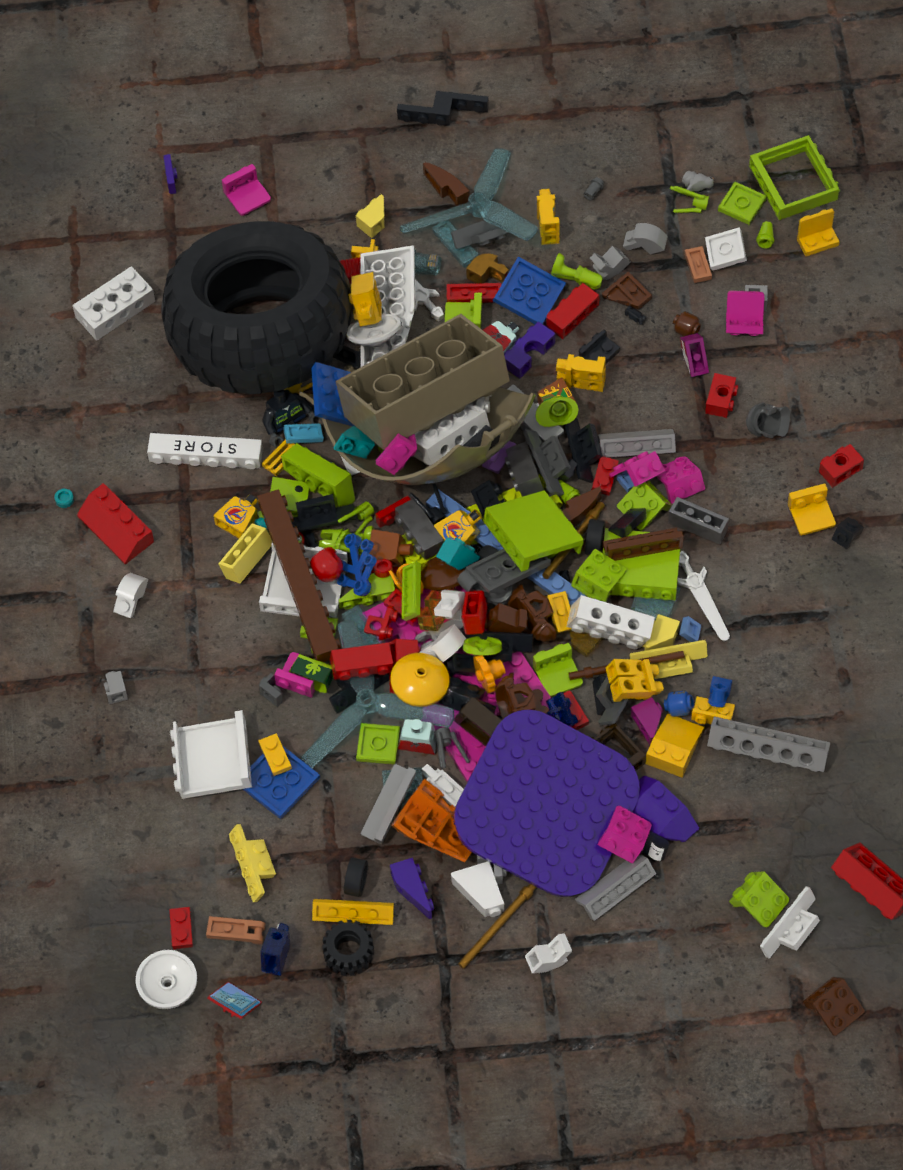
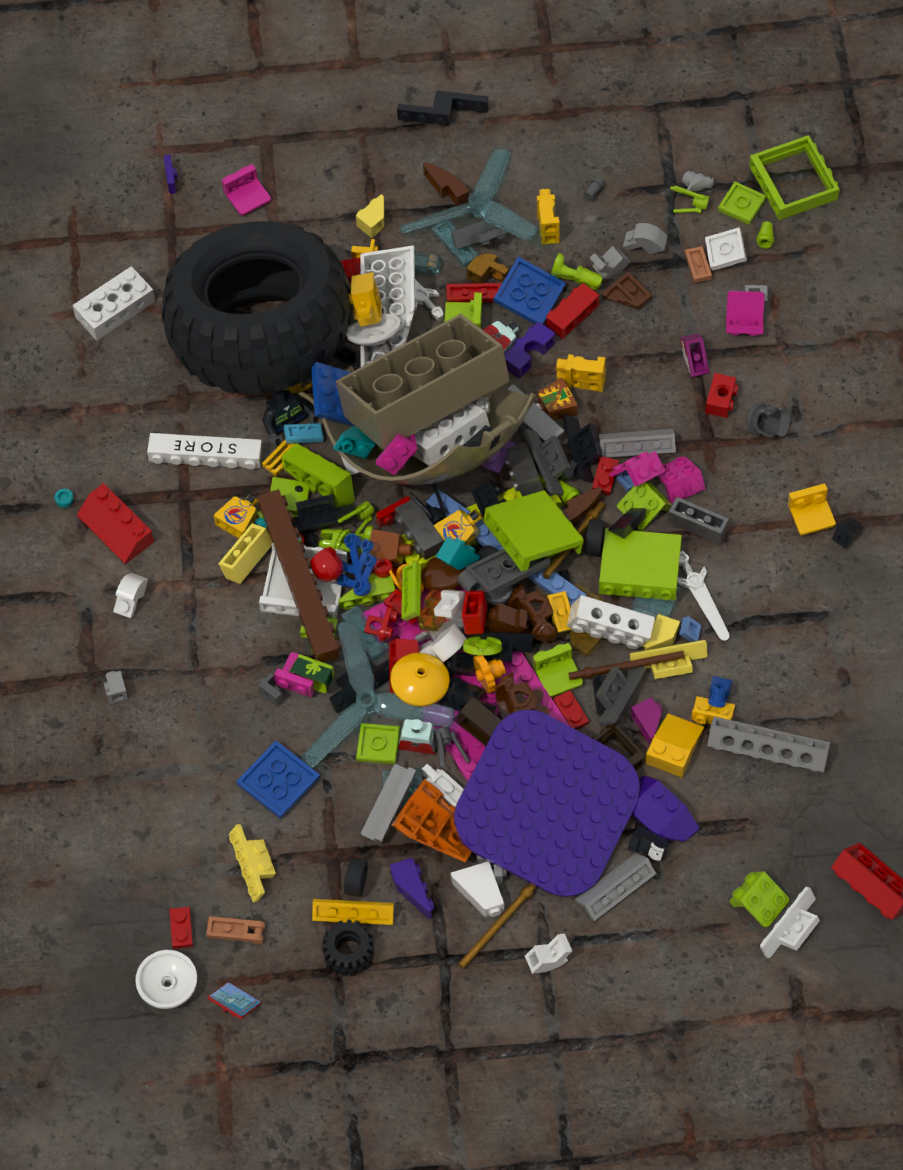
(211, 757): white panel -> none
(275, 754): yellow plate -> none
(275, 949): clear blue torso -> none
(361, 661): red brick -> none
(556, 411): lime piece -> none
(559, 709): clear blue hips -> none
(598, 576): lime bracket -> none
(599, 347): black bracket -> none
(625, 834): dark pink bracket -> none
(633, 679): yellow hips -> none
(635, 315): black piece -> none
(643, 544): reddish brown fence -> none
(679, 703): blue head -> none
(686, 324): reddish brown head -> none
(816, 232): yellow bracket -> none
(835, 473): red brick -> none
(835, 1004): reddish brown bracket -> none

